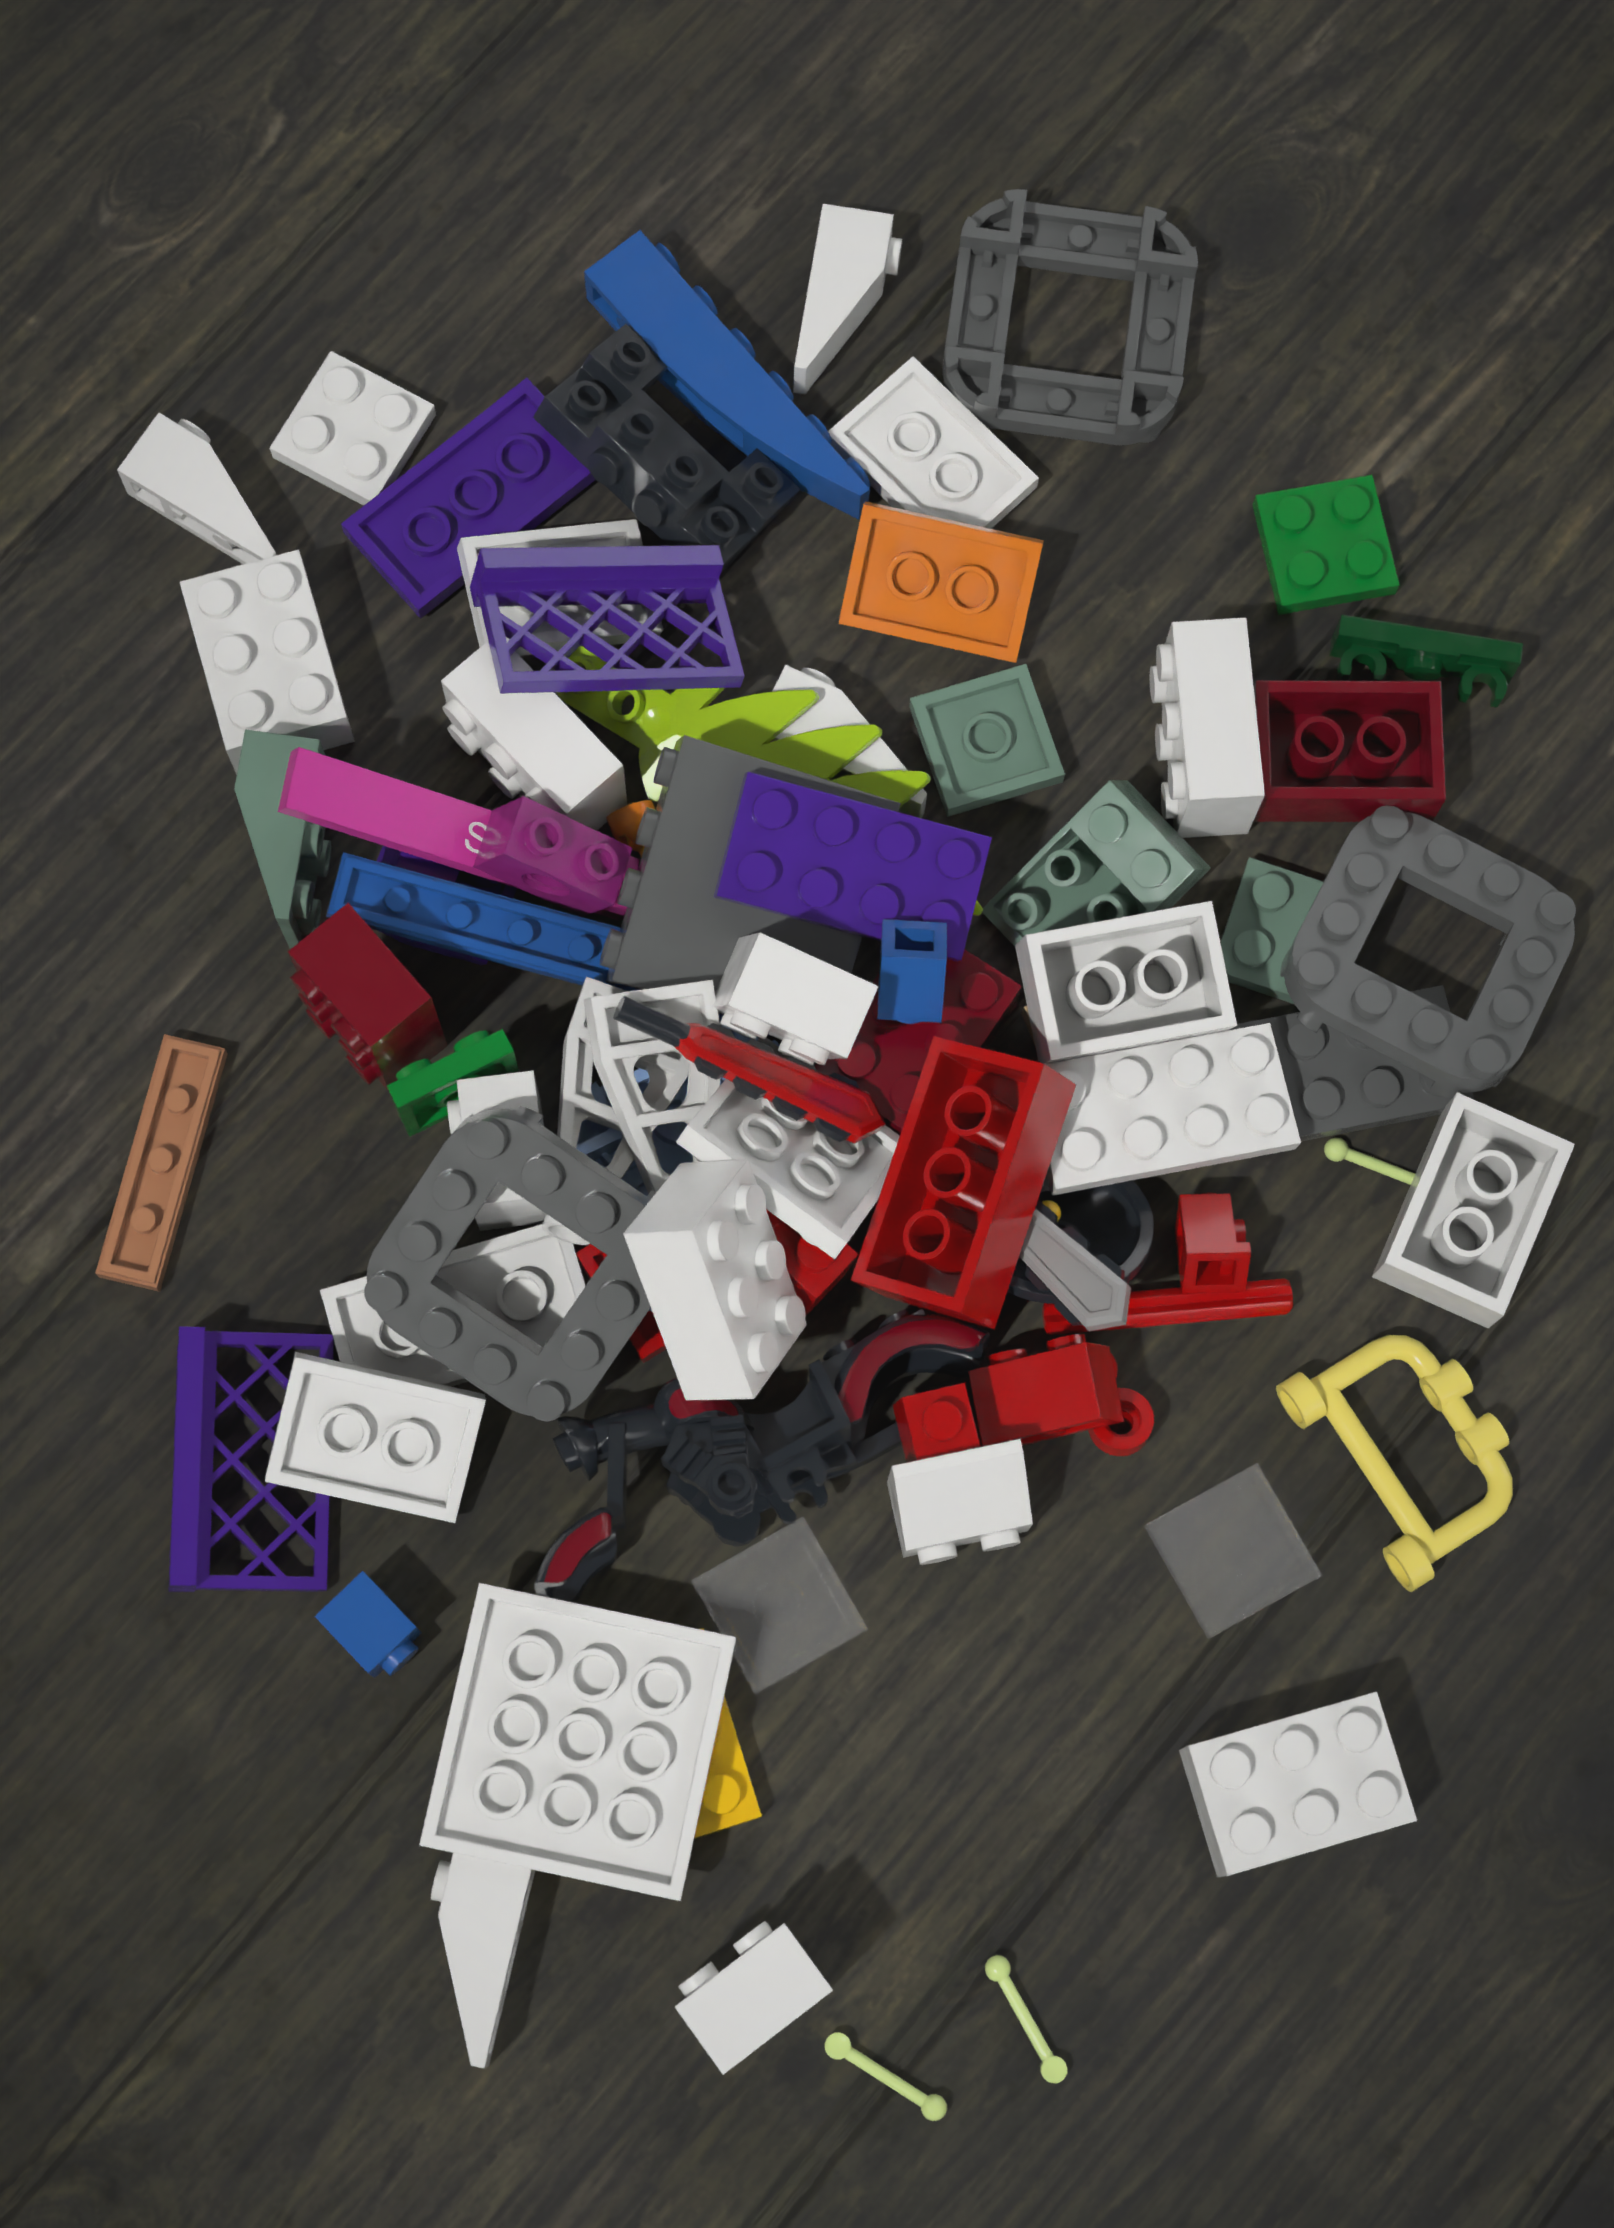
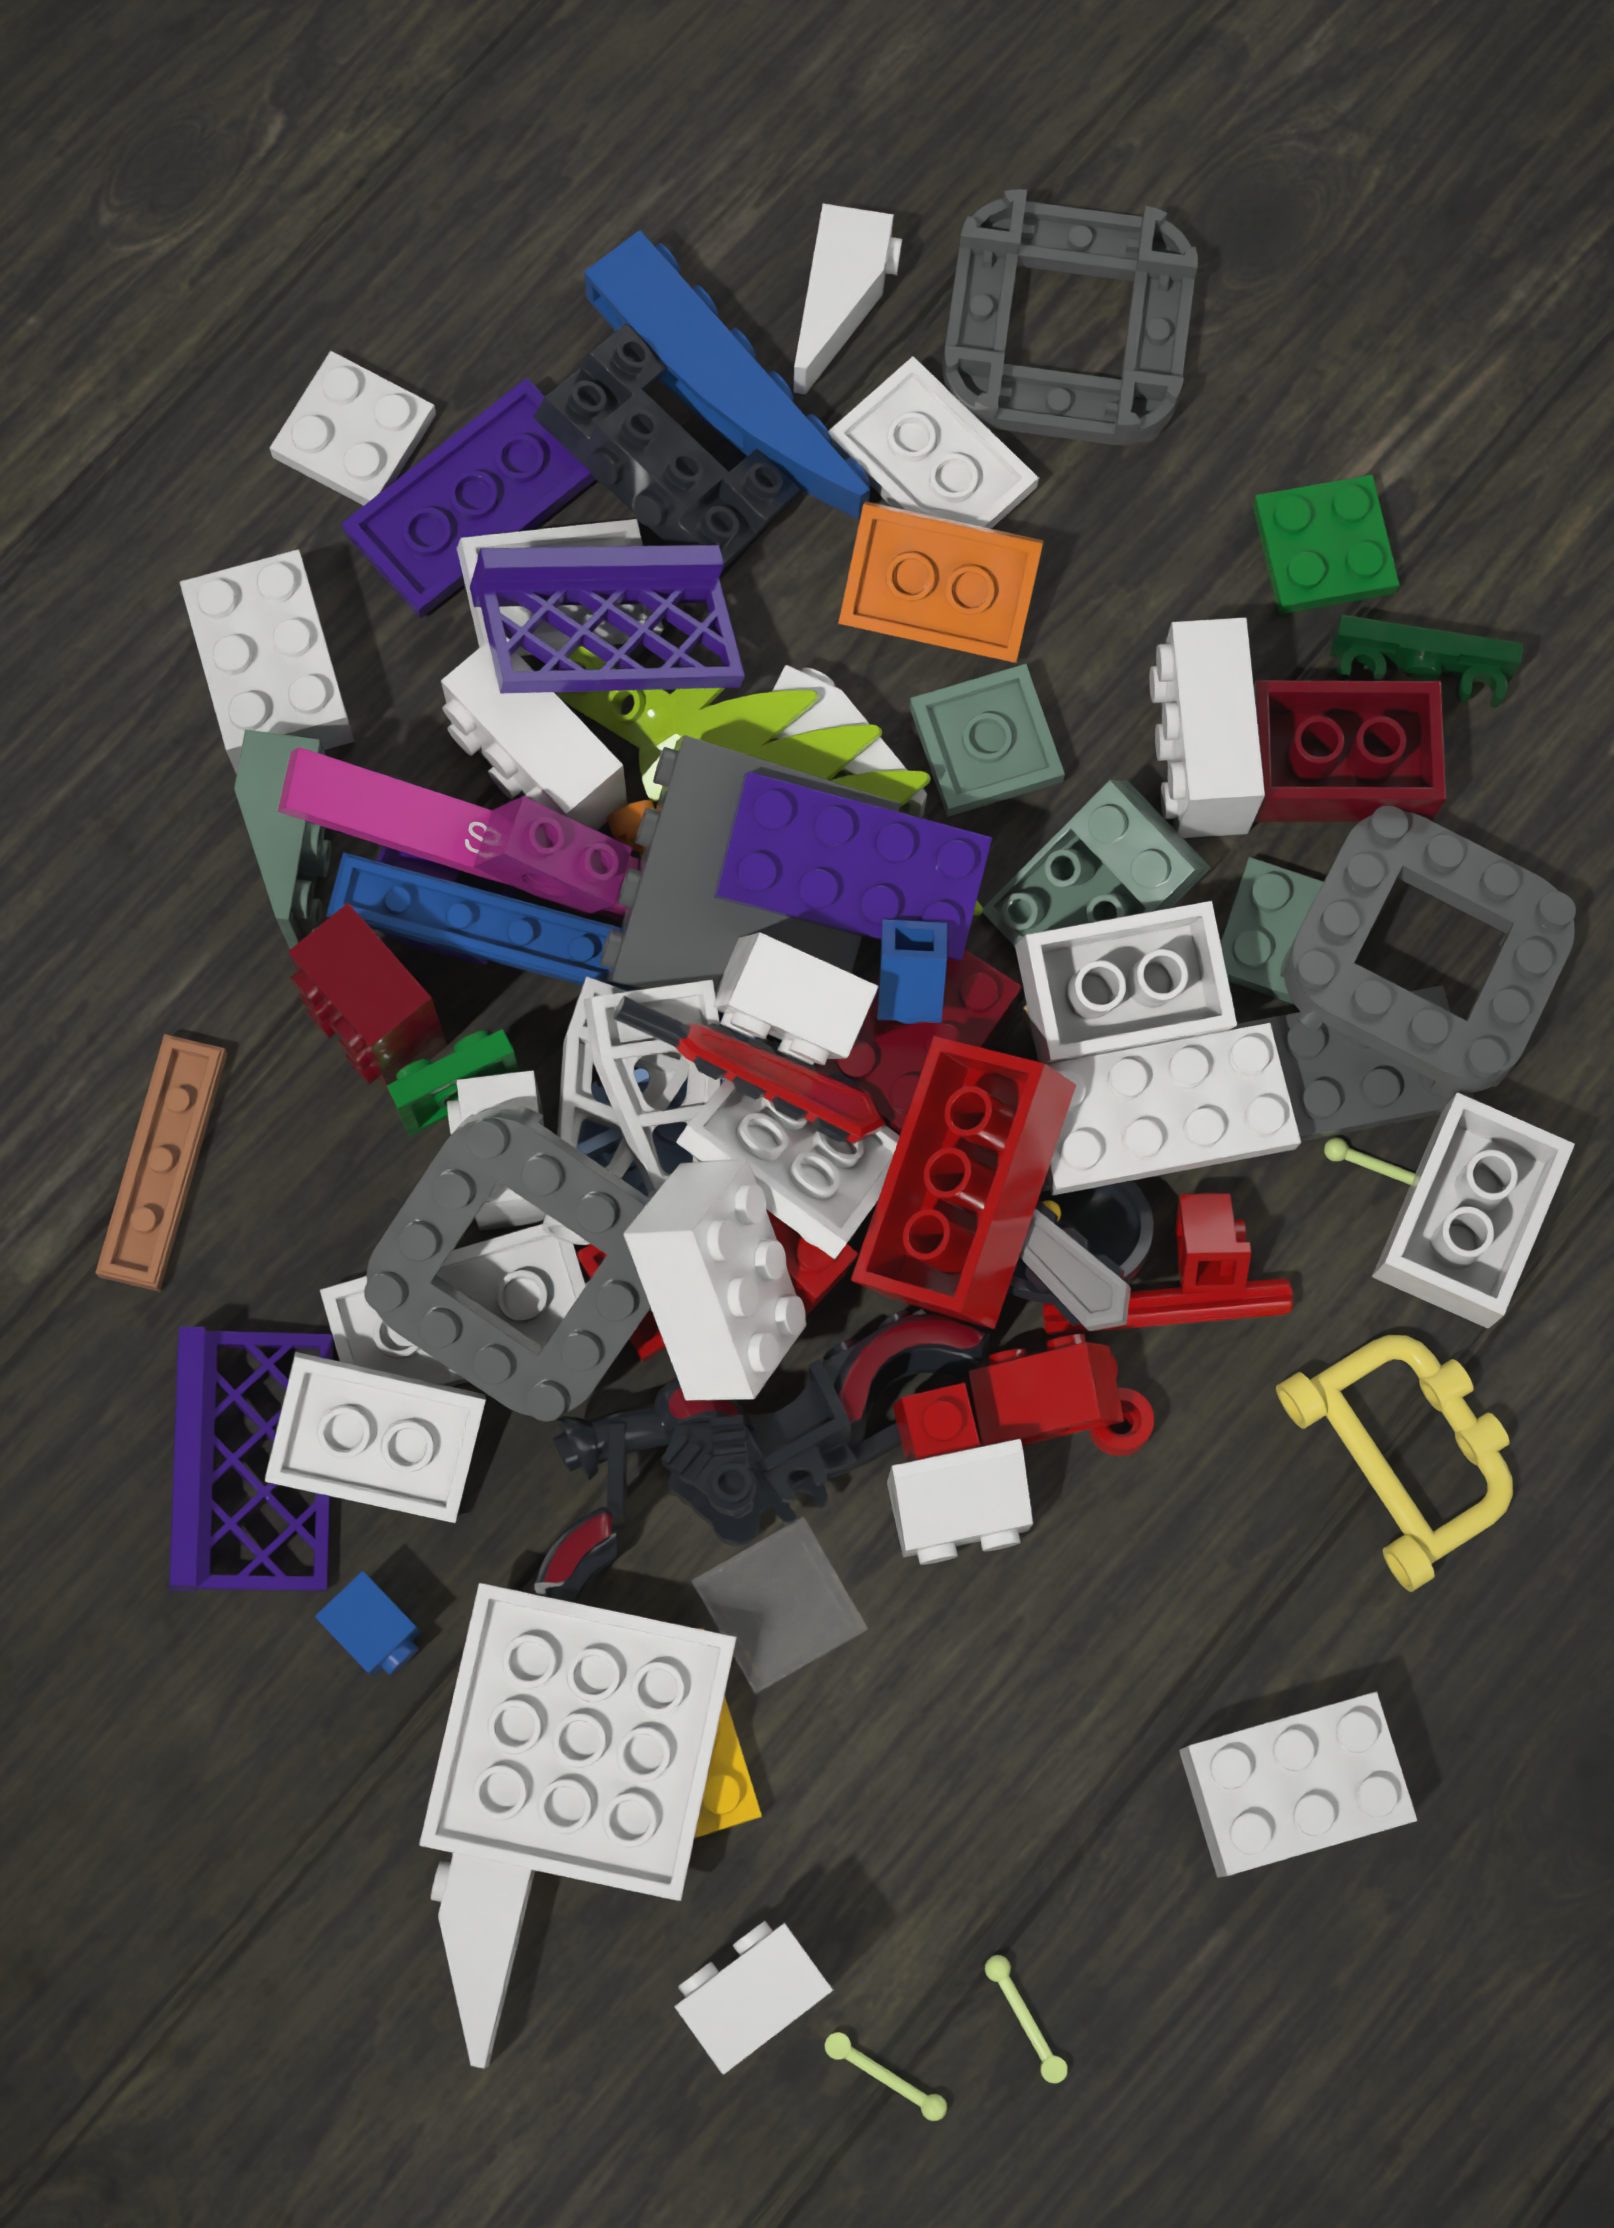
(186, 482): white slope -> none
(1232, 1551): clear tile -> none

